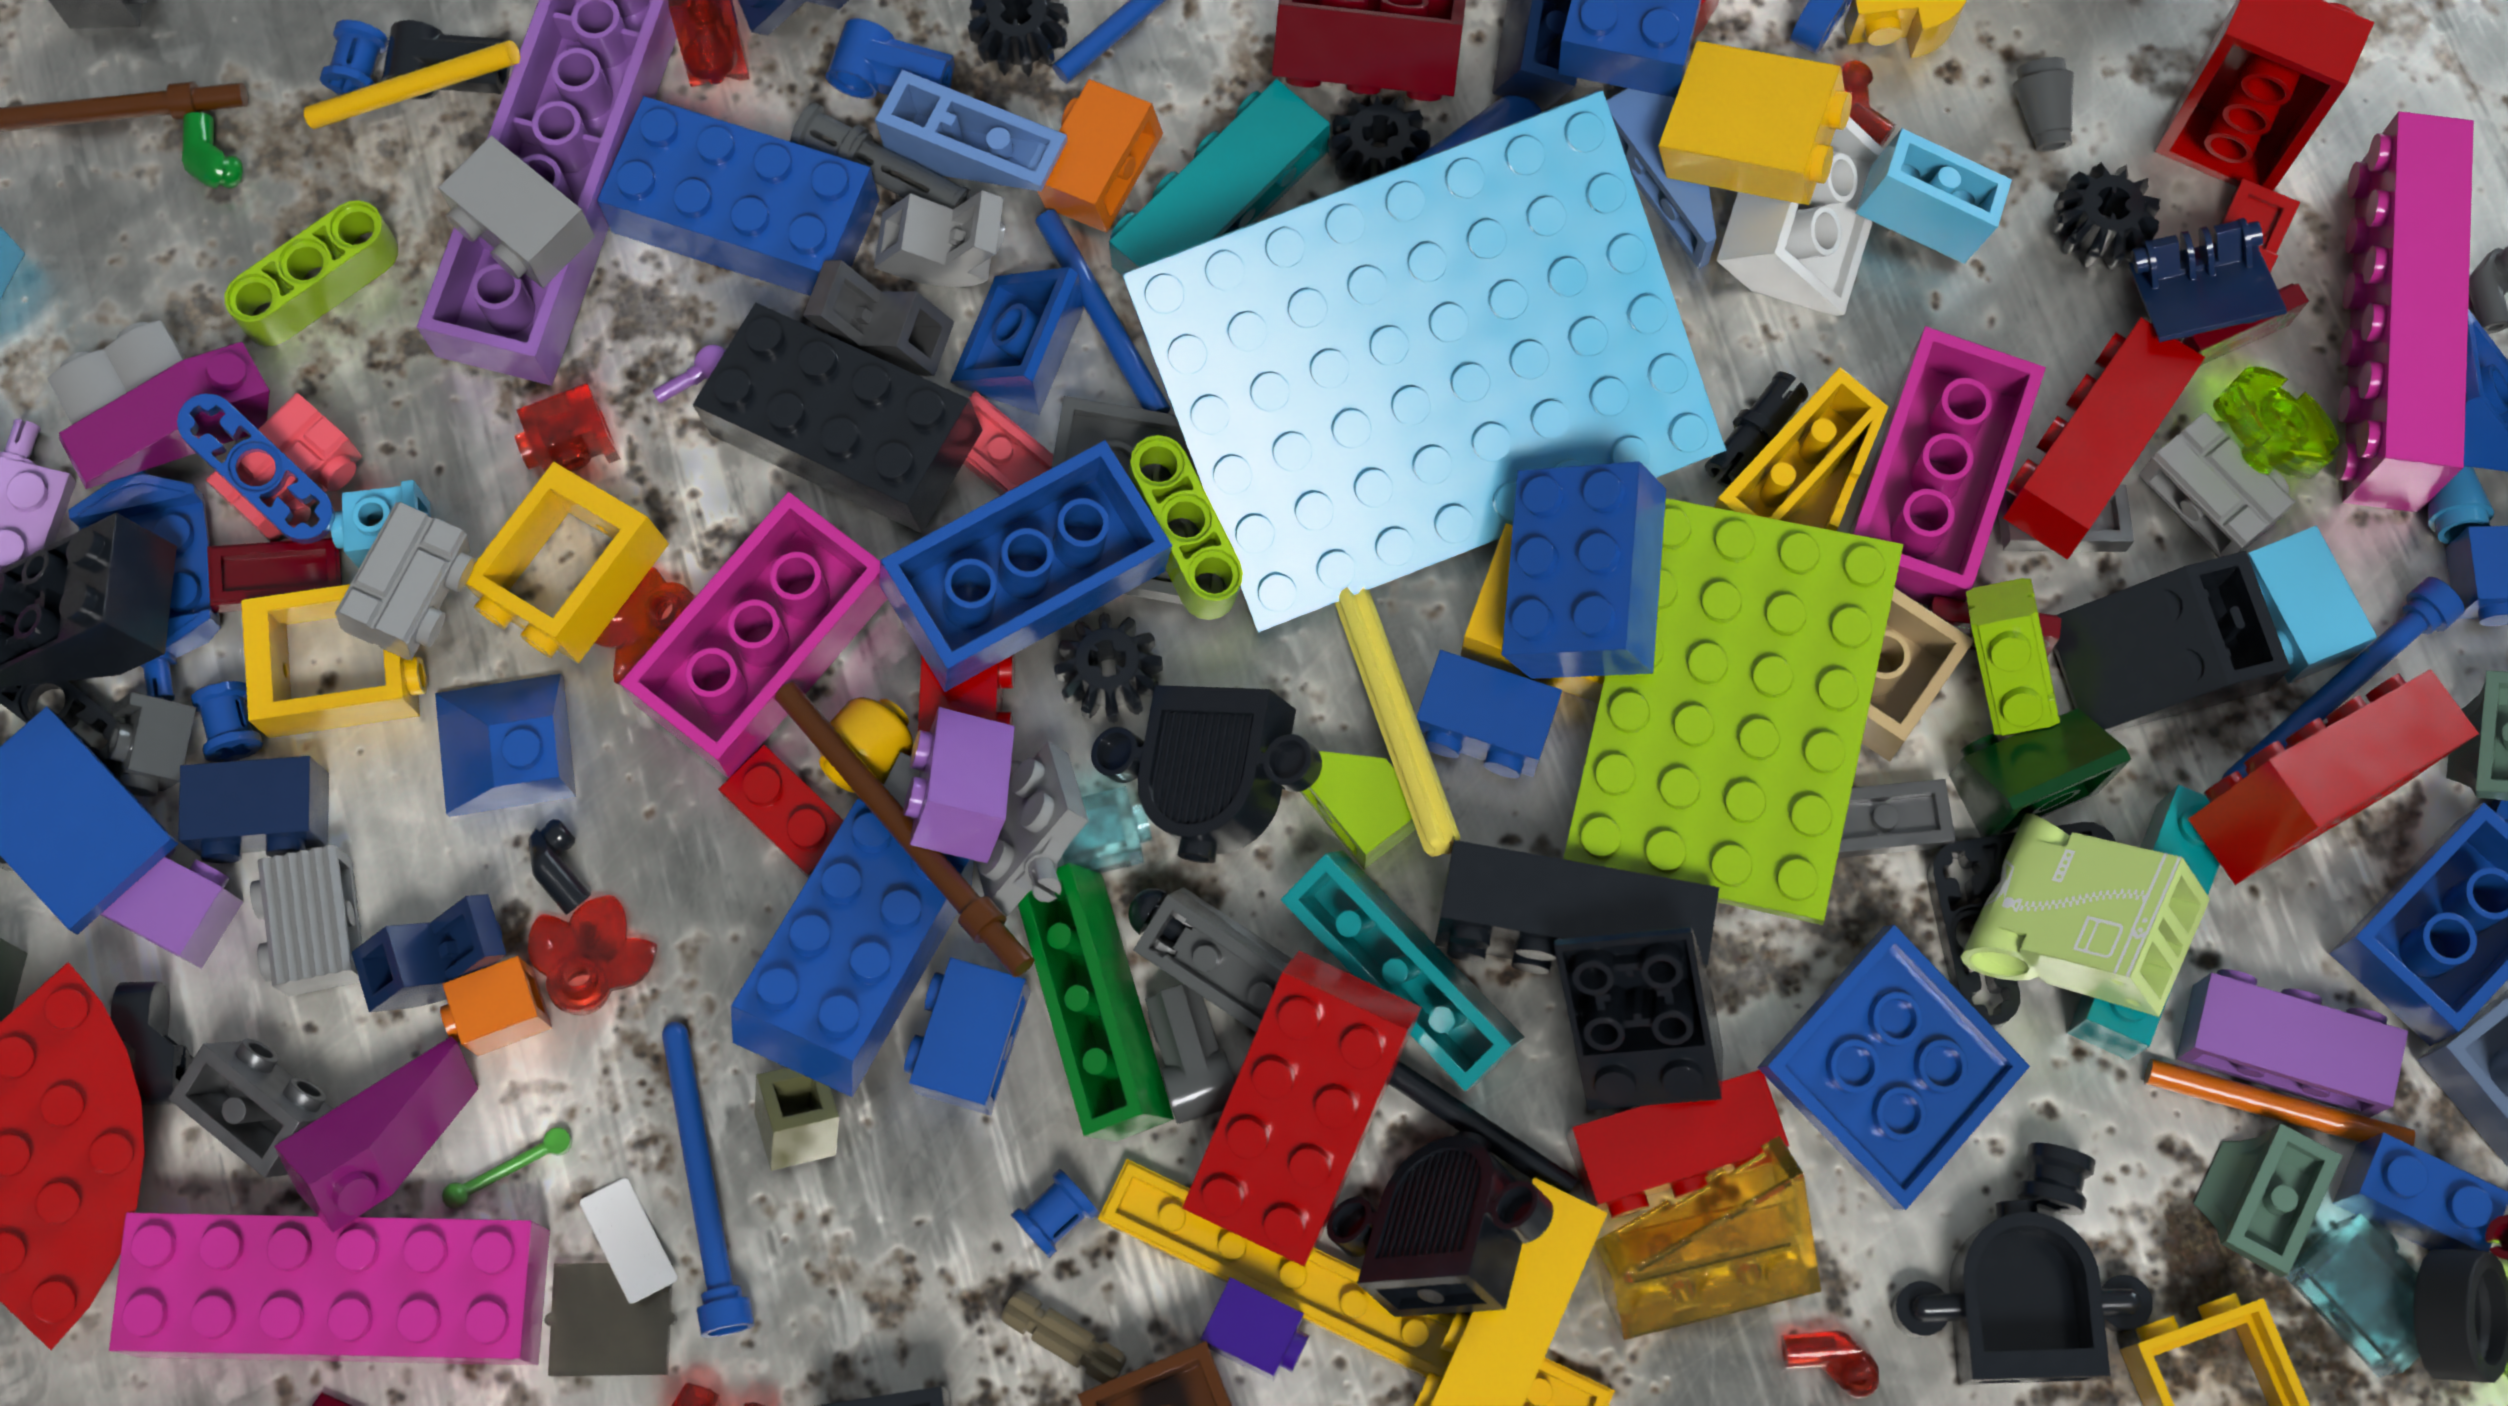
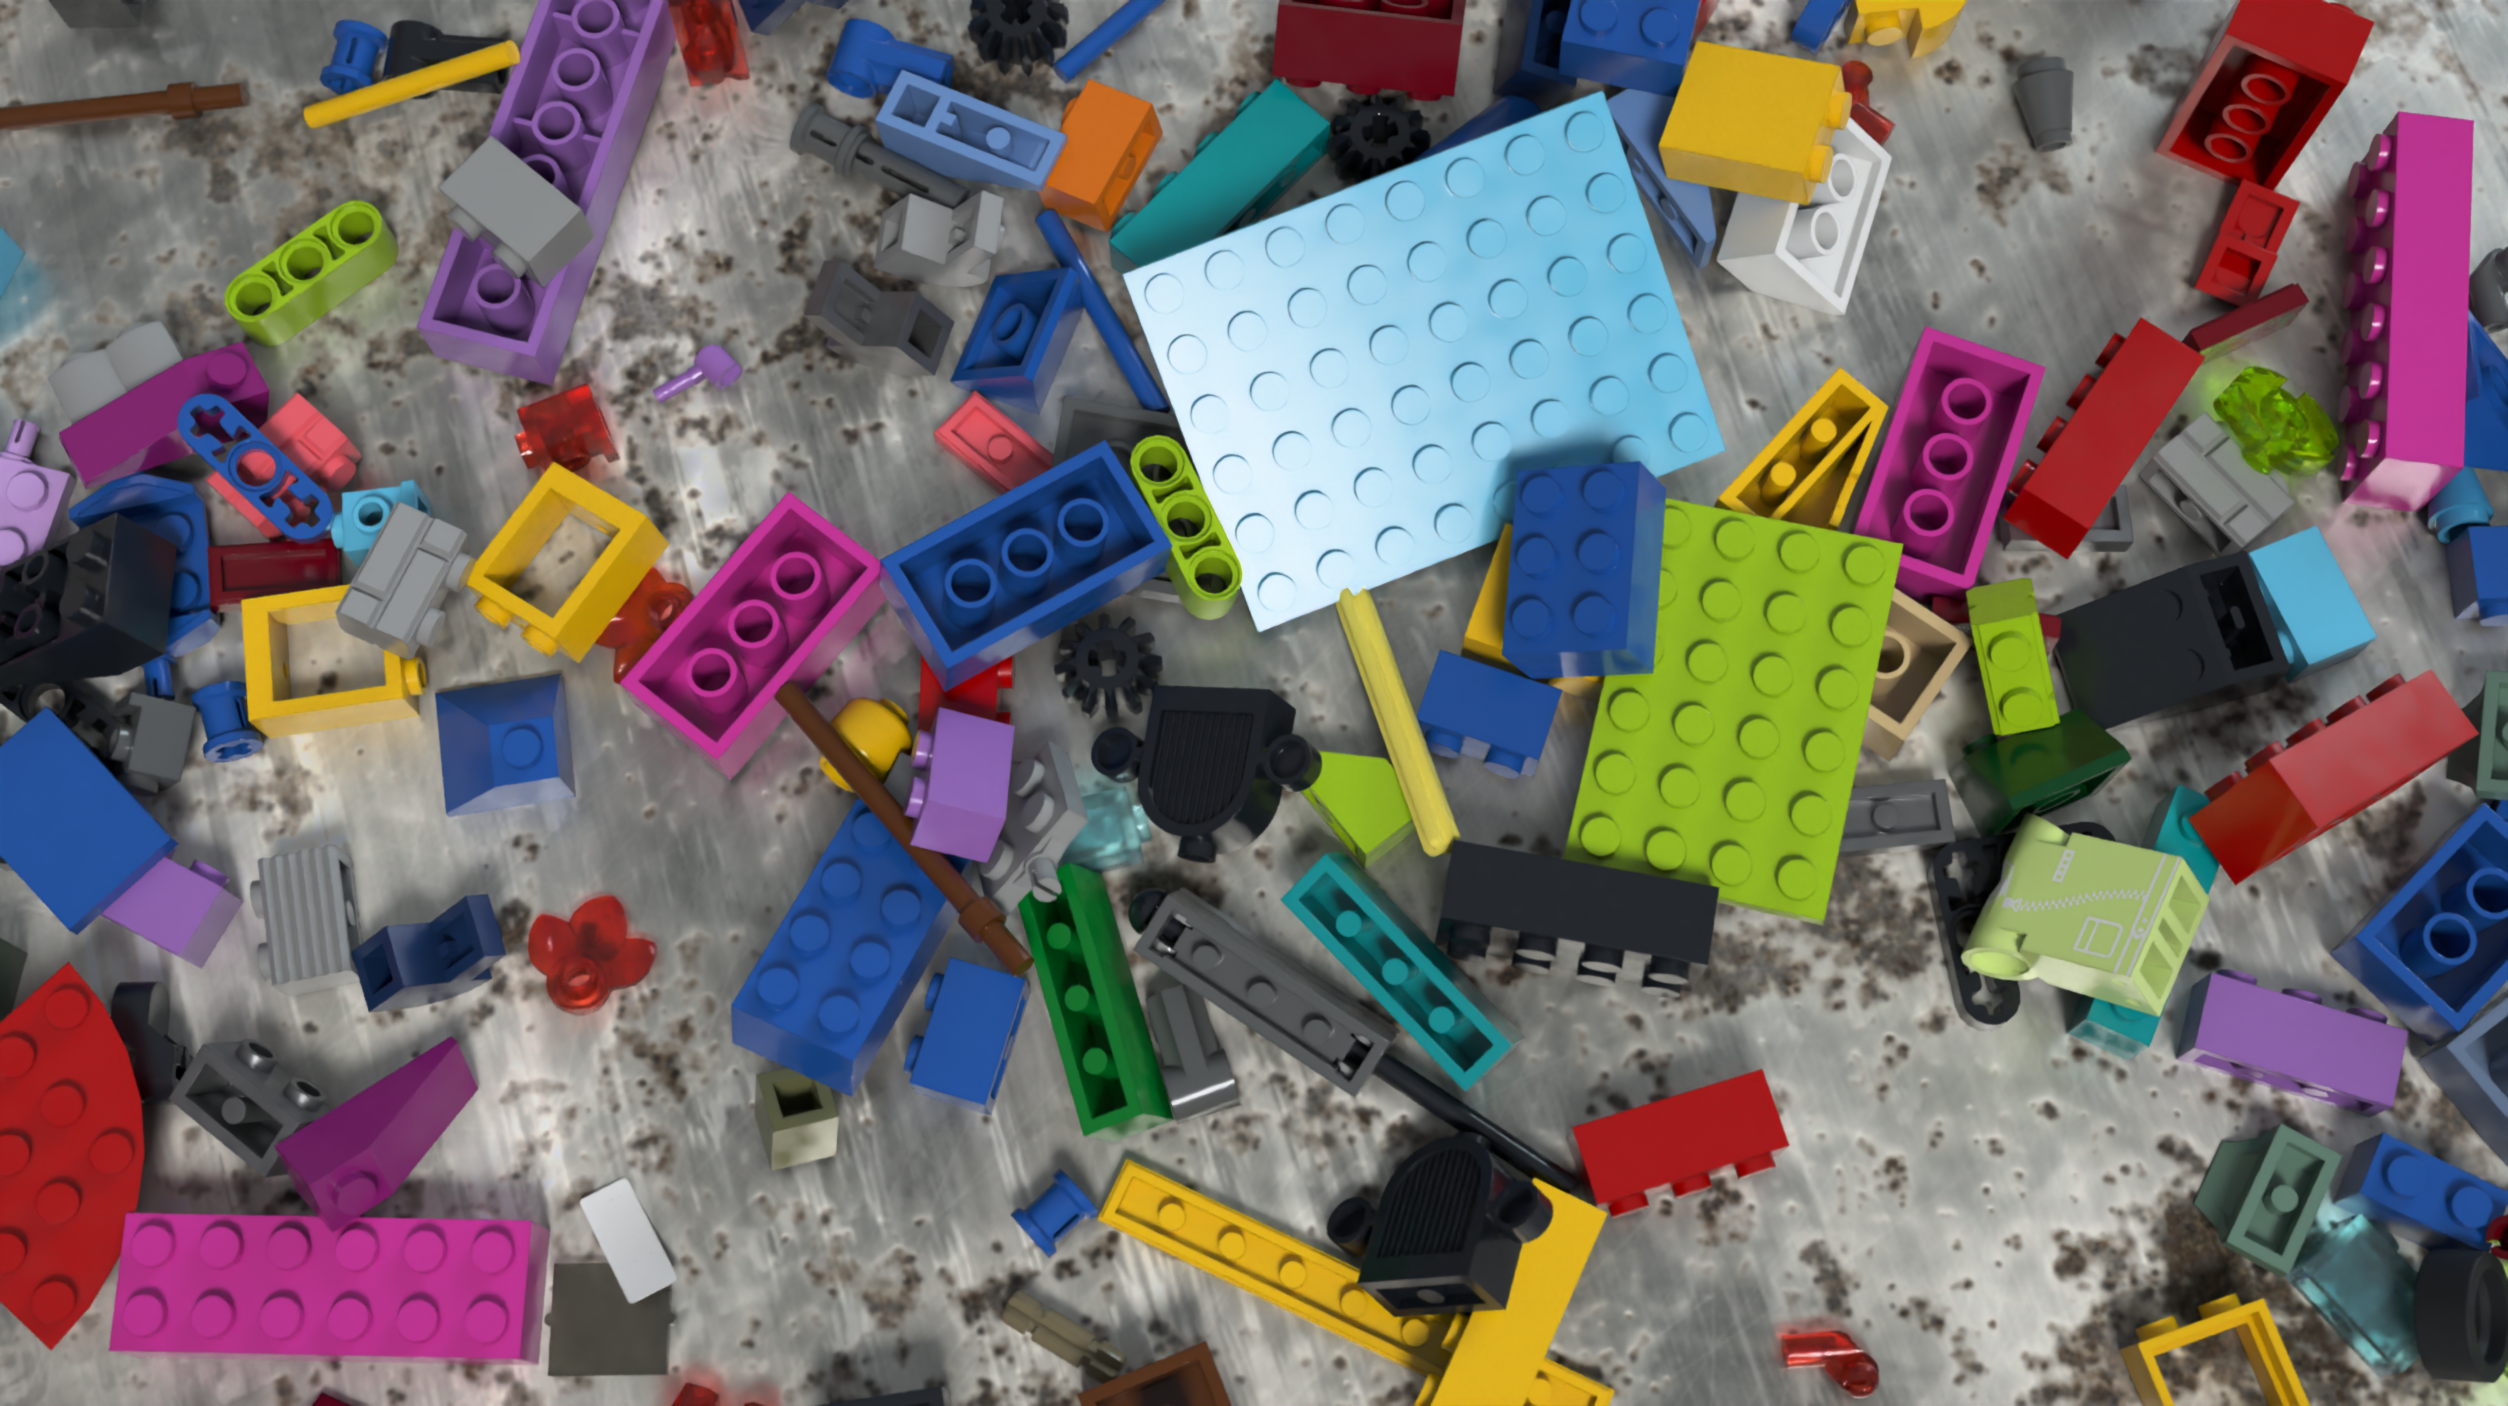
(205, 160): green arm -> none
(253, 807): dark blue brick -> none
(494, 1006): orange brick -> none
(550, 869): black arm -> none
(556, 1141): bright green hinge -> none
(723, 1305): blue piece -> none
(736, 197): blue brick -> none
(782, 809): red plate -> none
(838, 417): black brick -> none
(1255, 1330): dark purple brick -> none
(1301, 1107): red brick -> none
(1641, 1018): black slope -> none
(1715, 1251): clear yellow wedge -> none
(1757, 427): black pin -> none
(1894, 1067): blue plate -> none
(1933, 196): medium azure brick -> none
(2025, 1303): black piece -> none
(2056, 1178): black wheel -> none
(2099, 194): black gear -> none
(2205, 284): dark blue hinge -> none
(2270, 1103): orange bar -> none
(2428, 609): blue piece -> none

